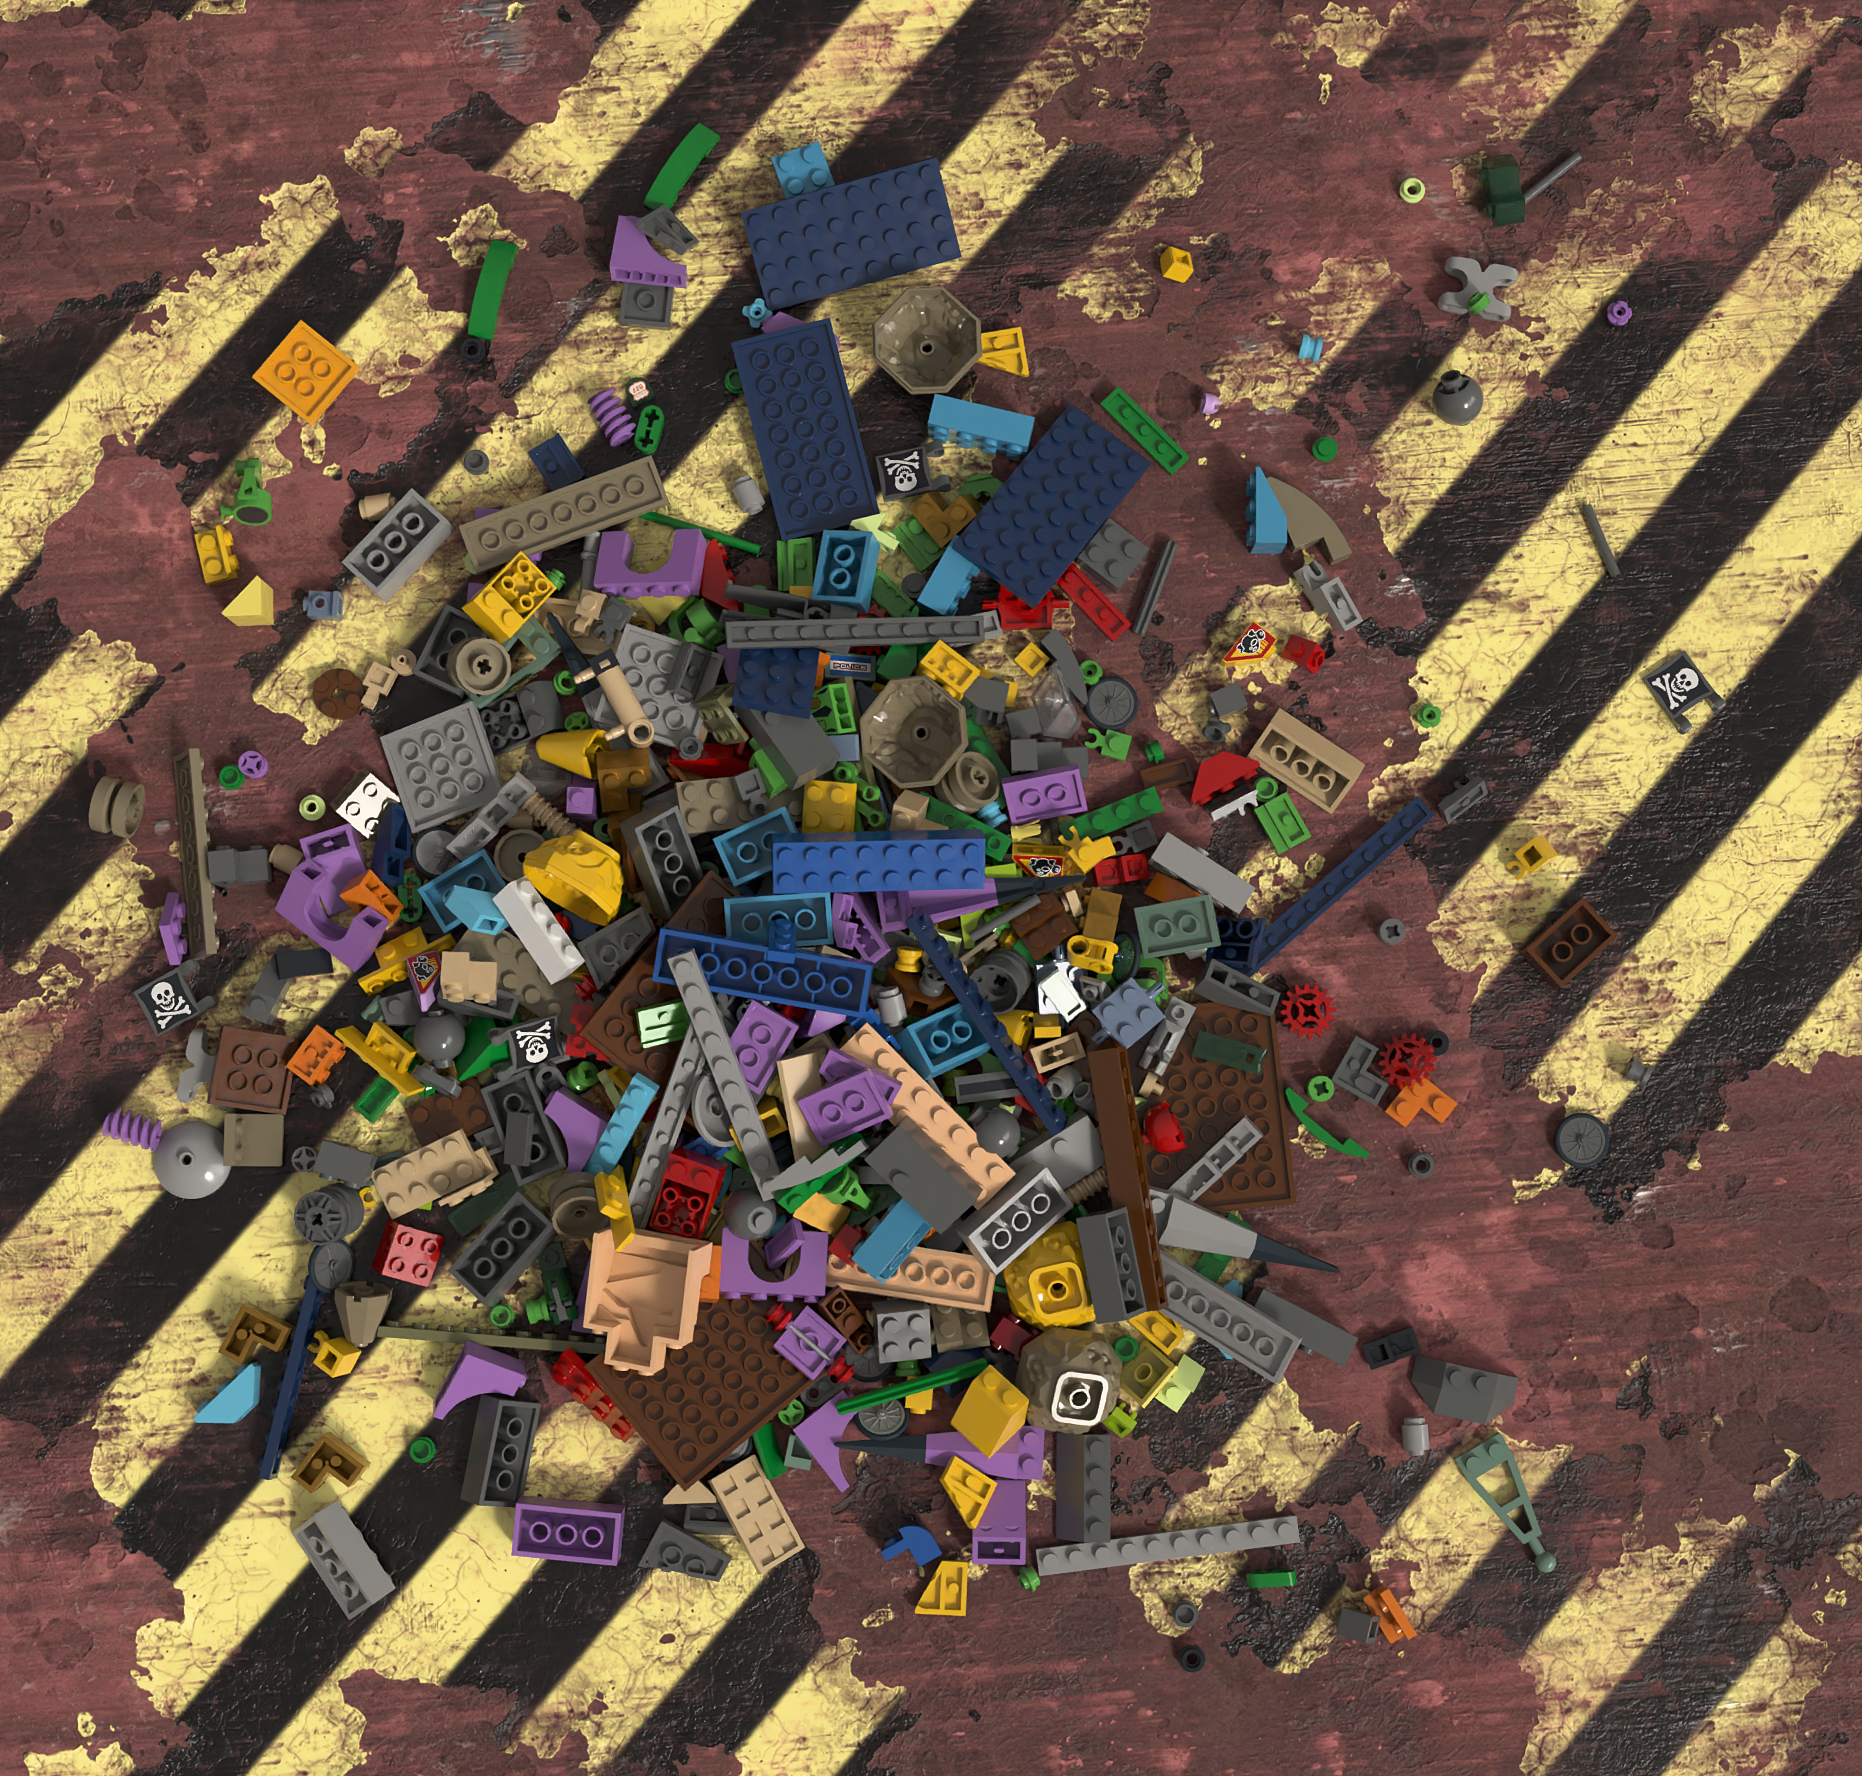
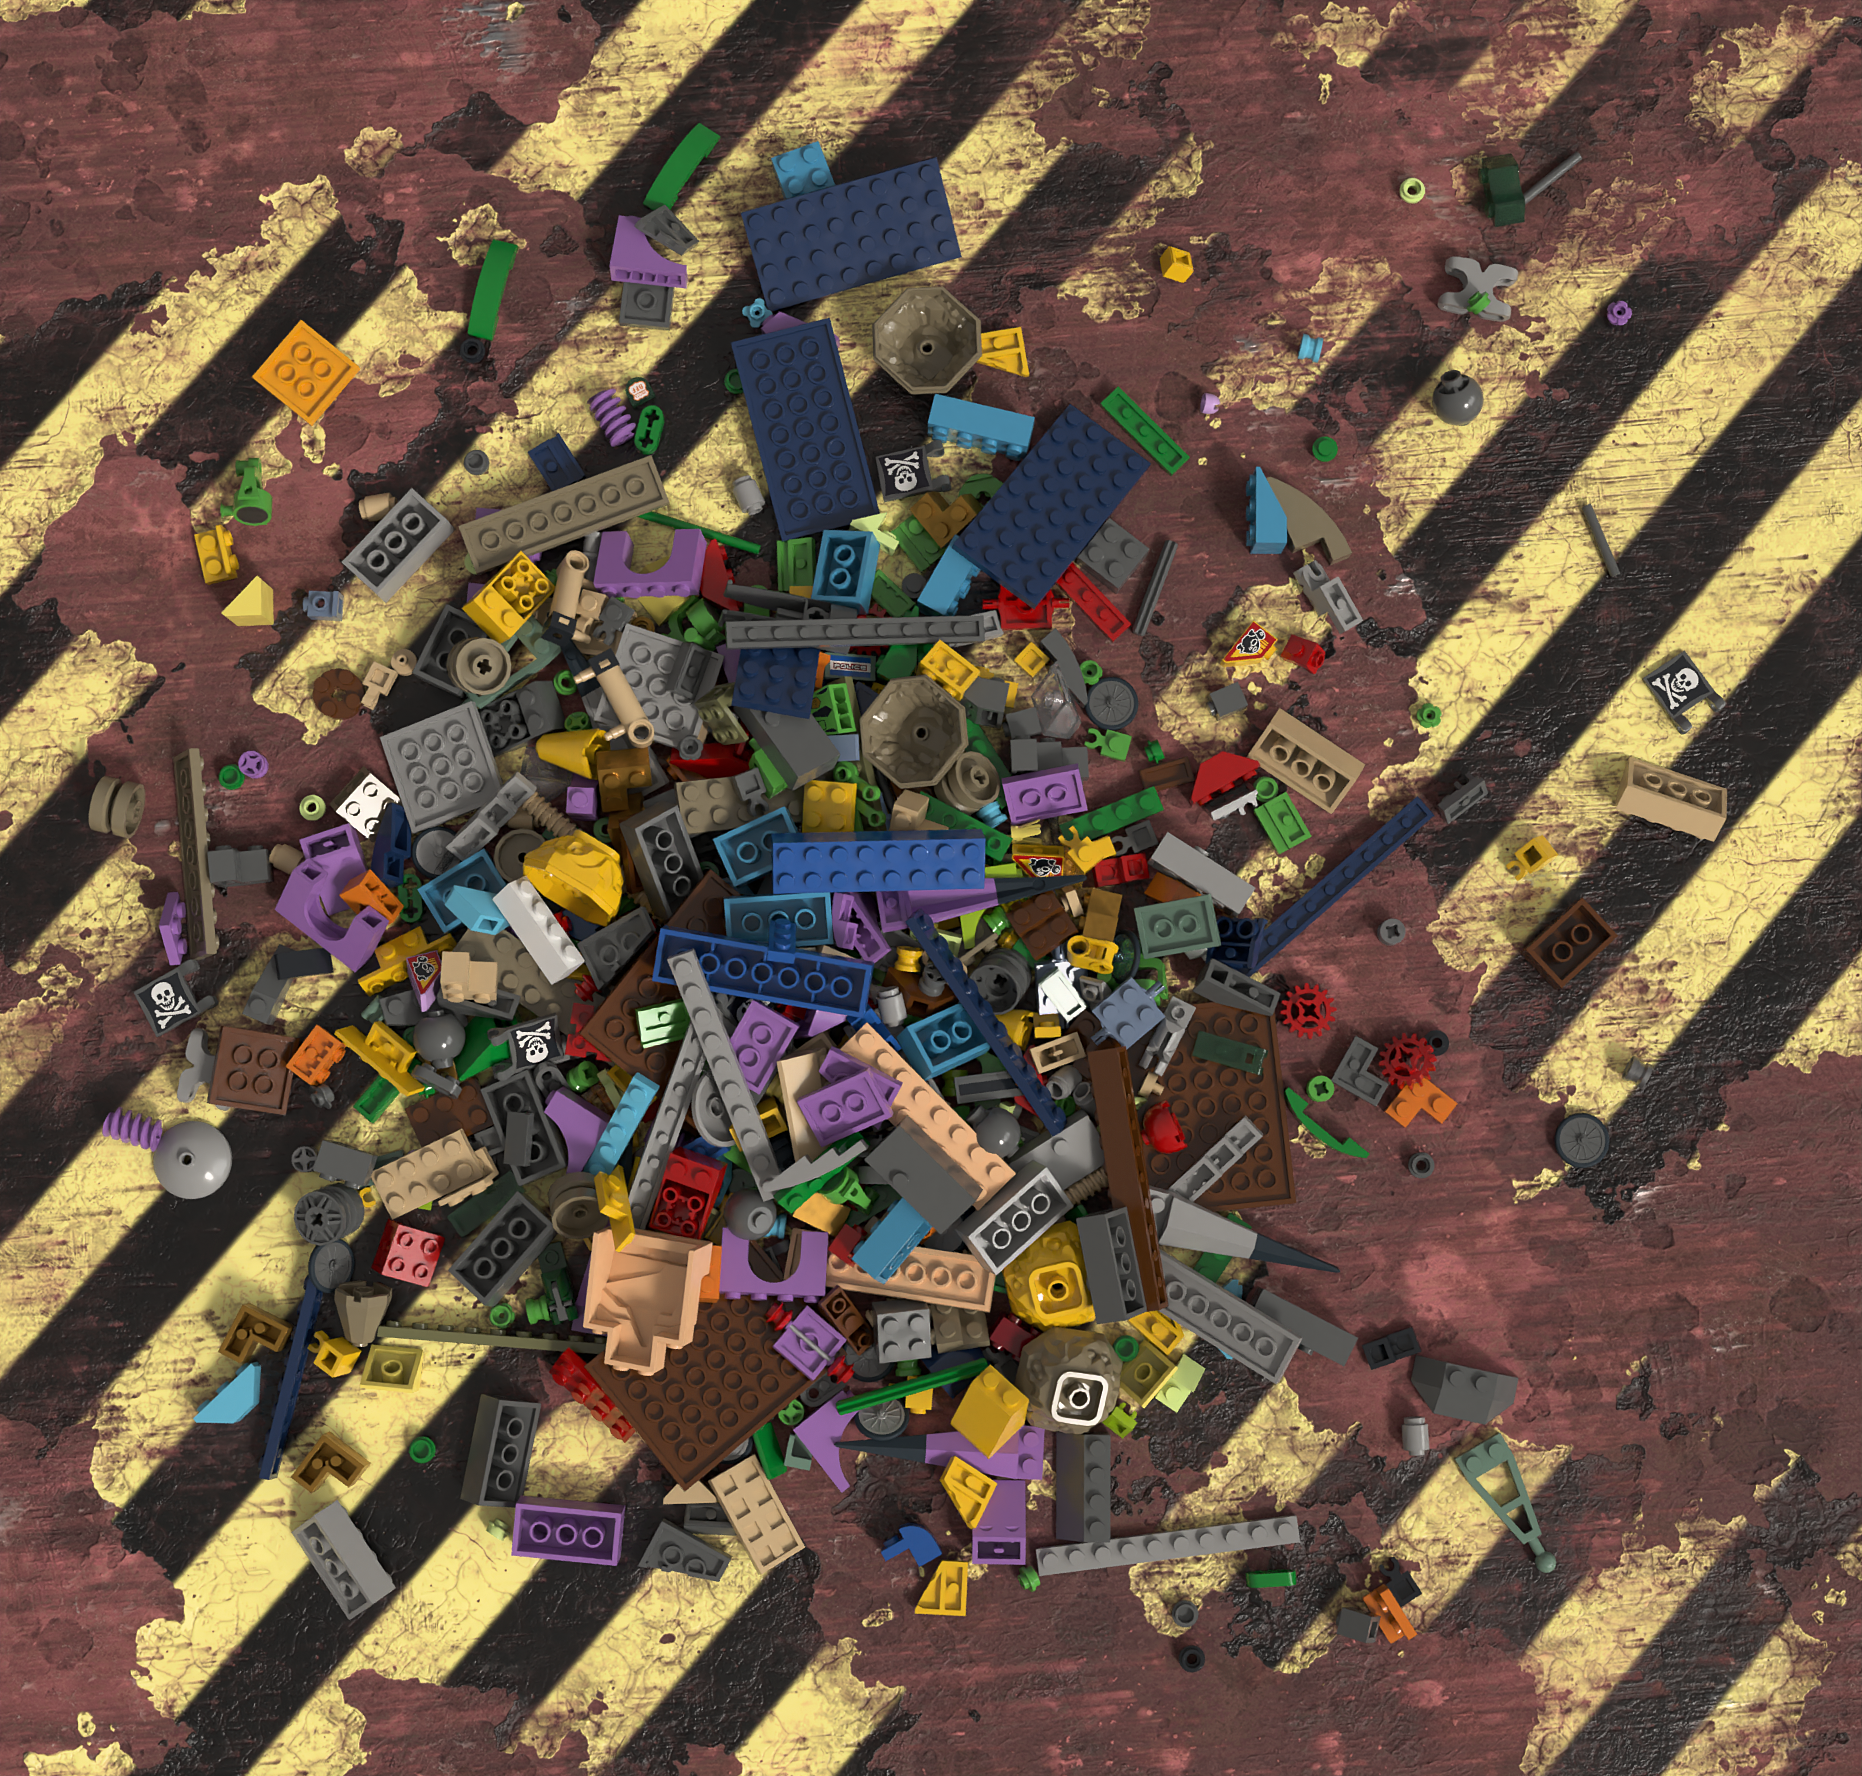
(253, 1140): dark tan bracket -> none
(393, 1369): none -> light yellow slope
(478, 1372): medium lavender arch -> none
(498, 1529): none -> yellowish green plate
(561, 621): none -> tan piece
(784, 1243): medium lavender tile -> none
(1005, 917): dark grey bar -> none
(1214, 735): dark grey plate -> none
(1401, 1585): none -> black plate
(1672, 799): none -> tan slope

